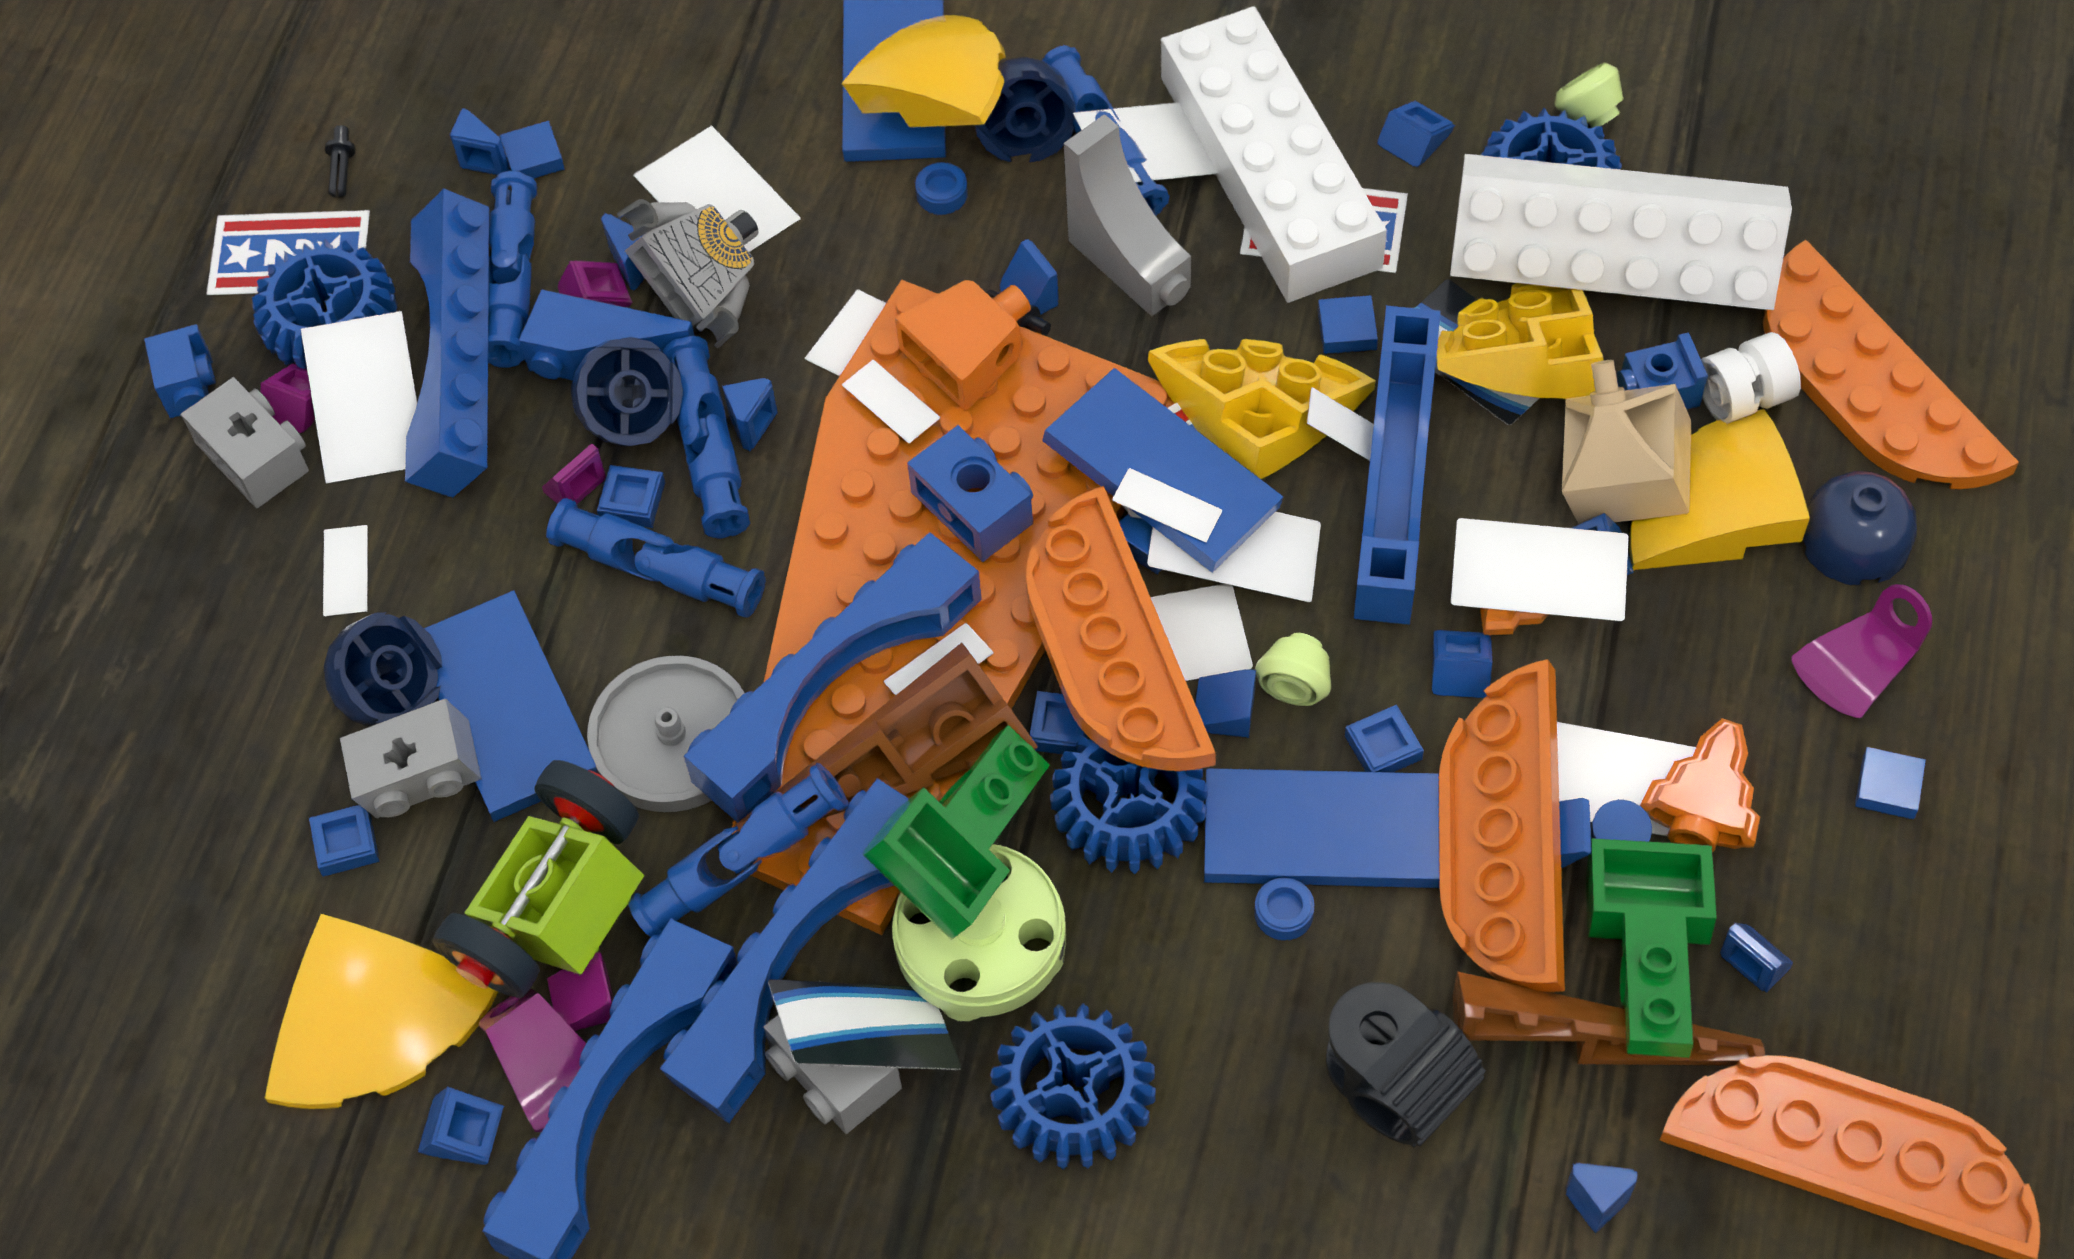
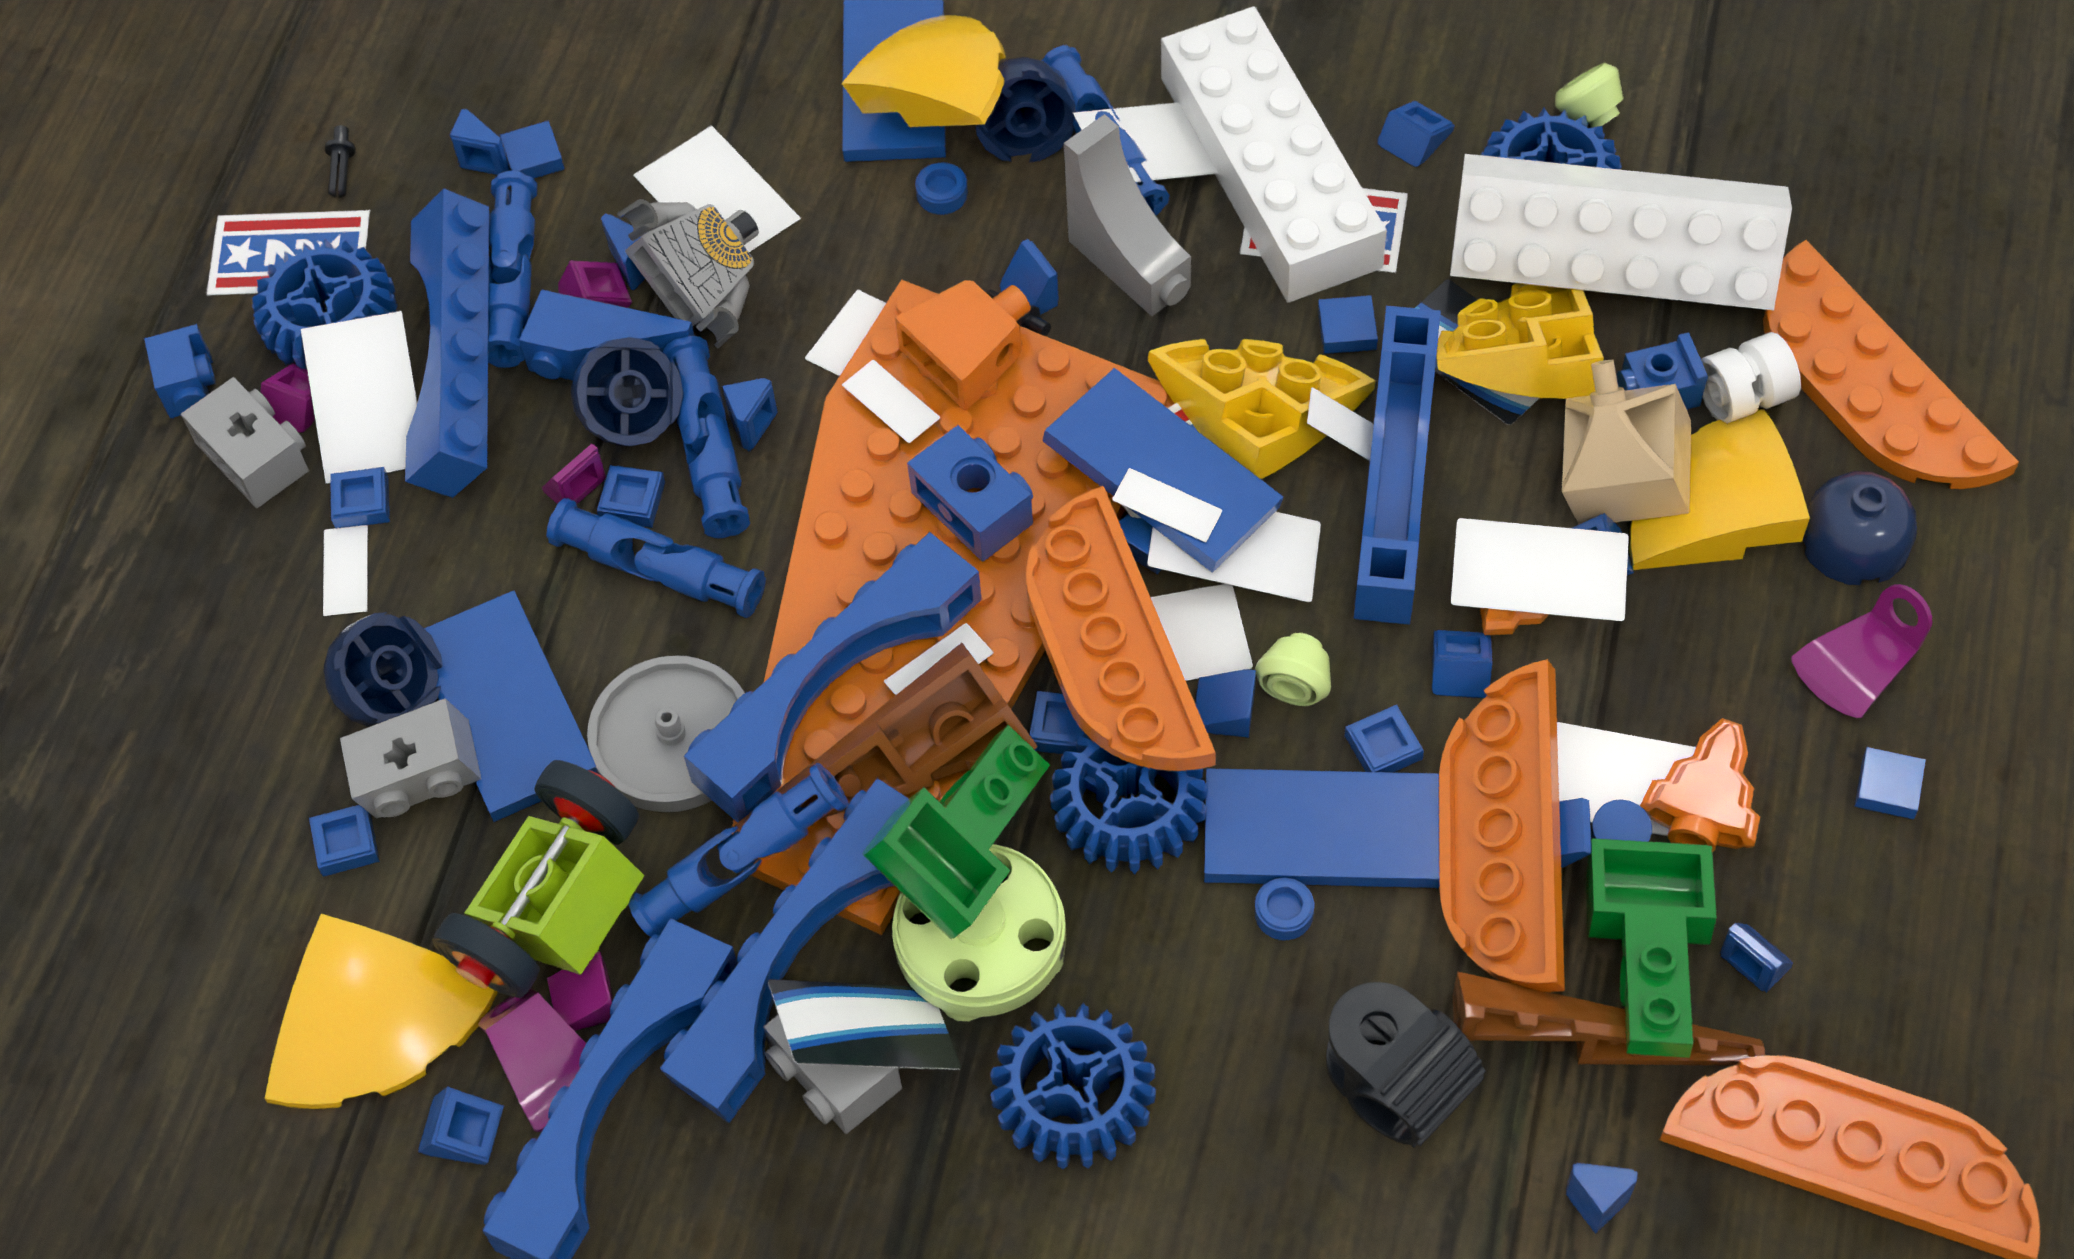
(360, 497): none -> blue tile

